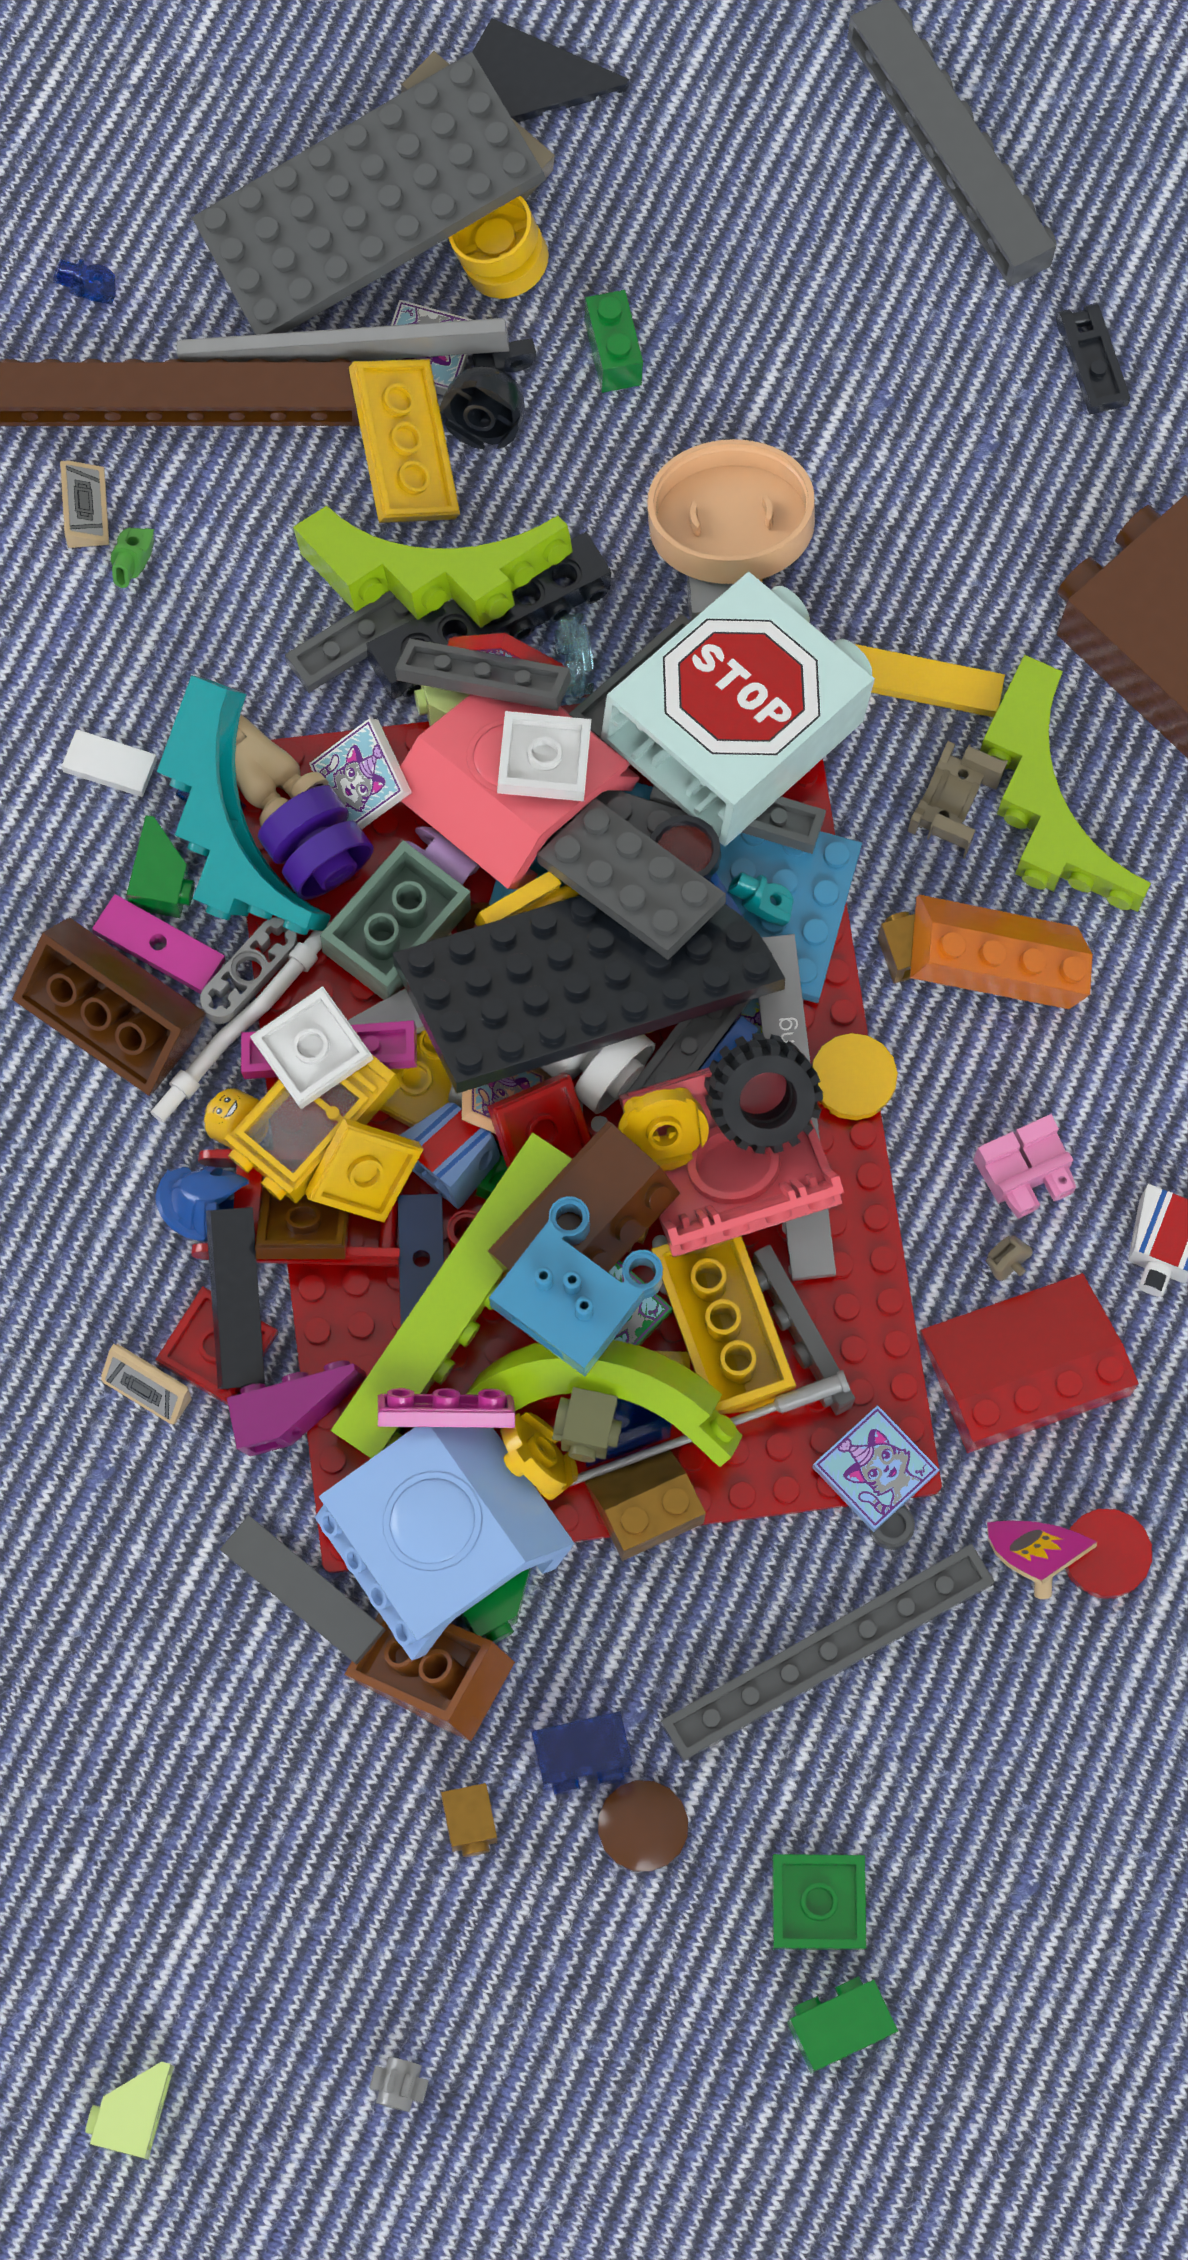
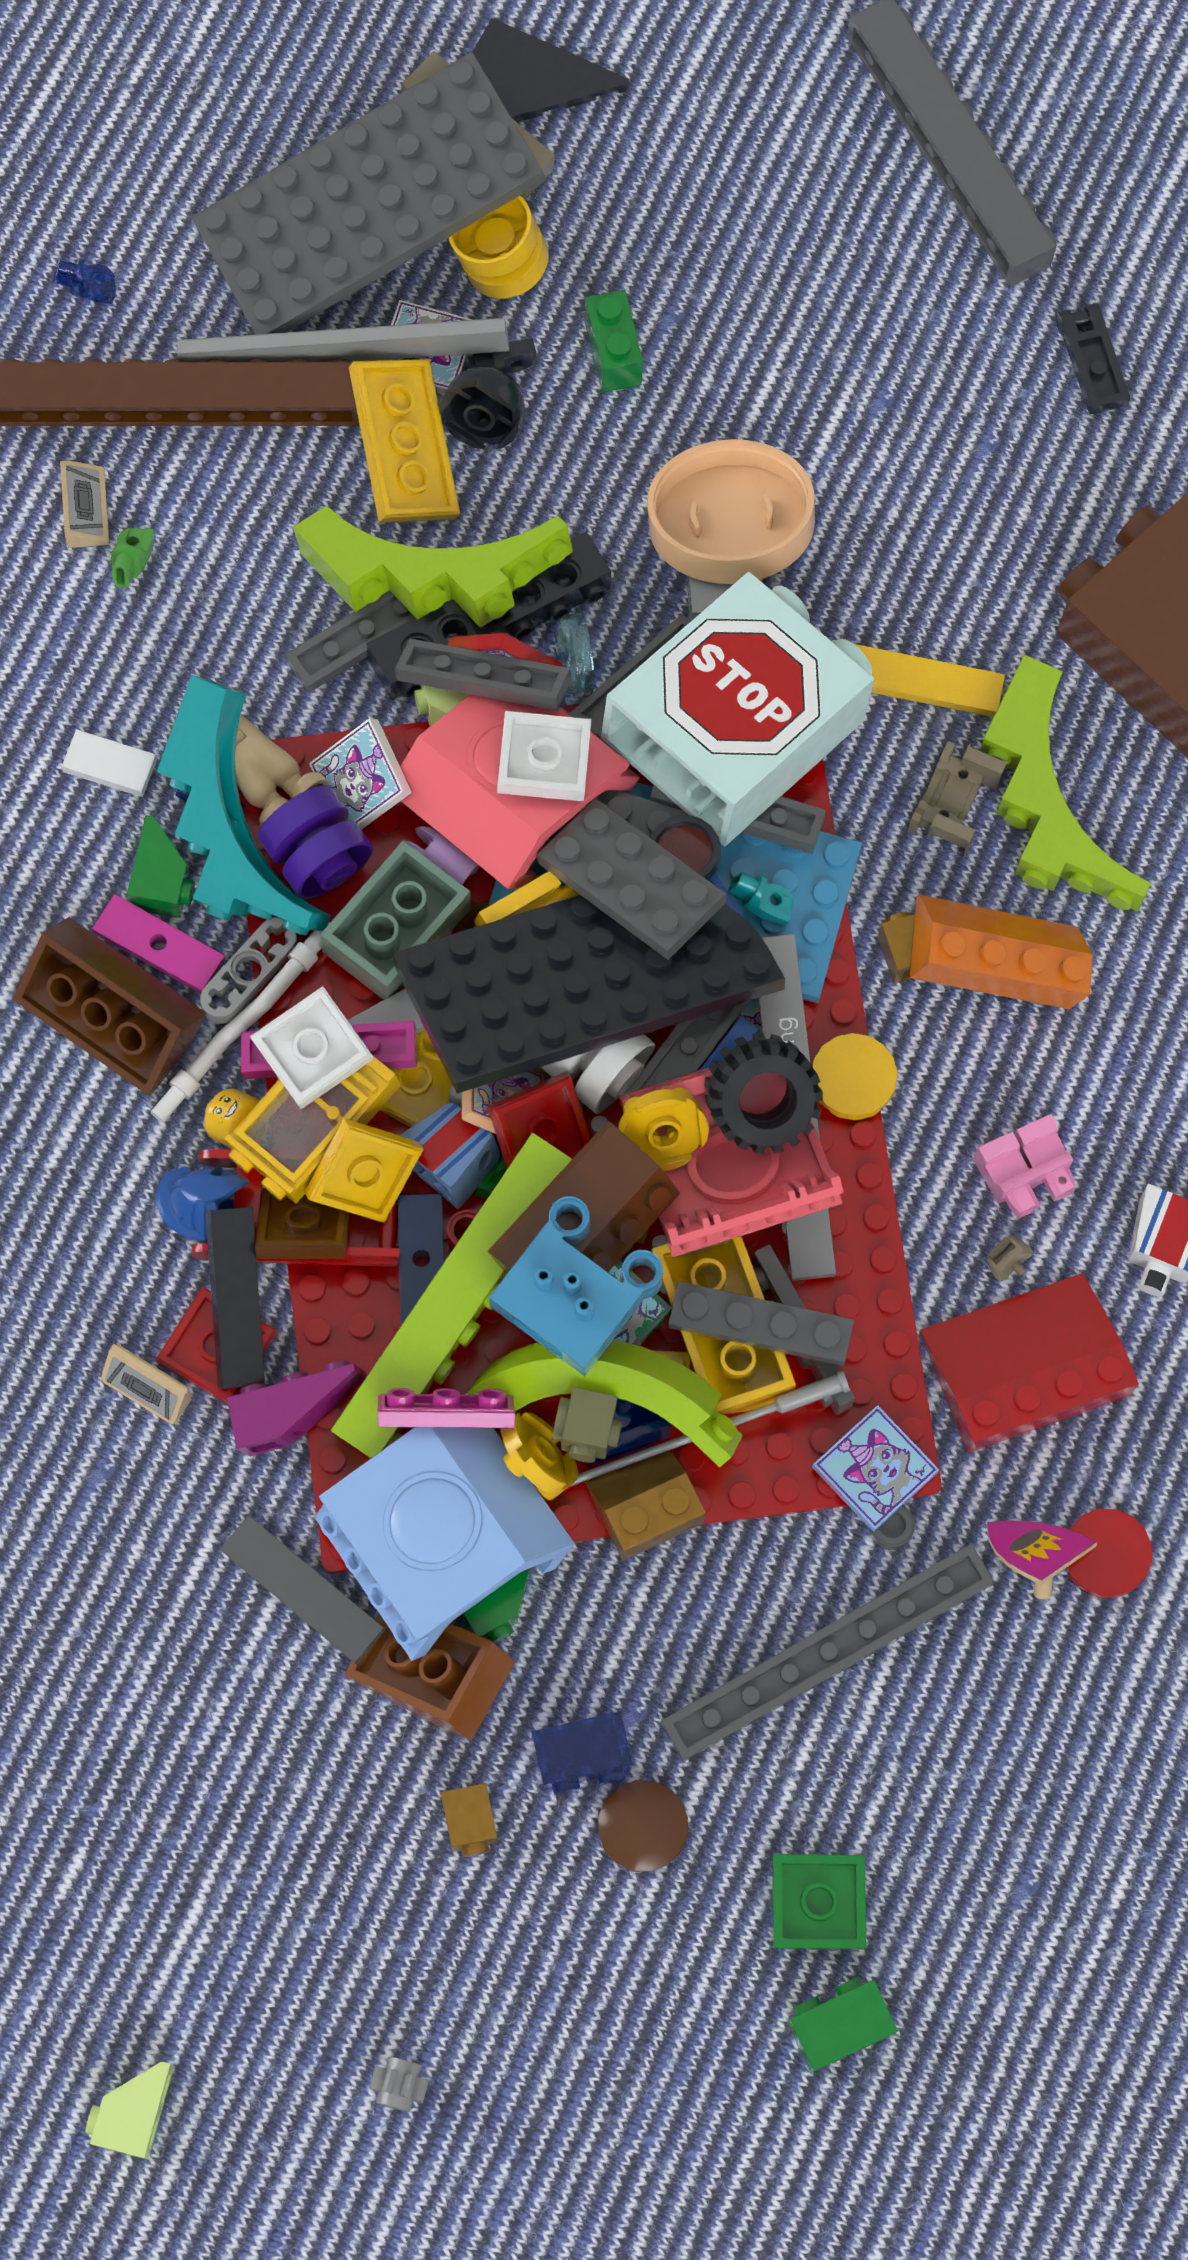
(761, 1323): none -> dark grey plate

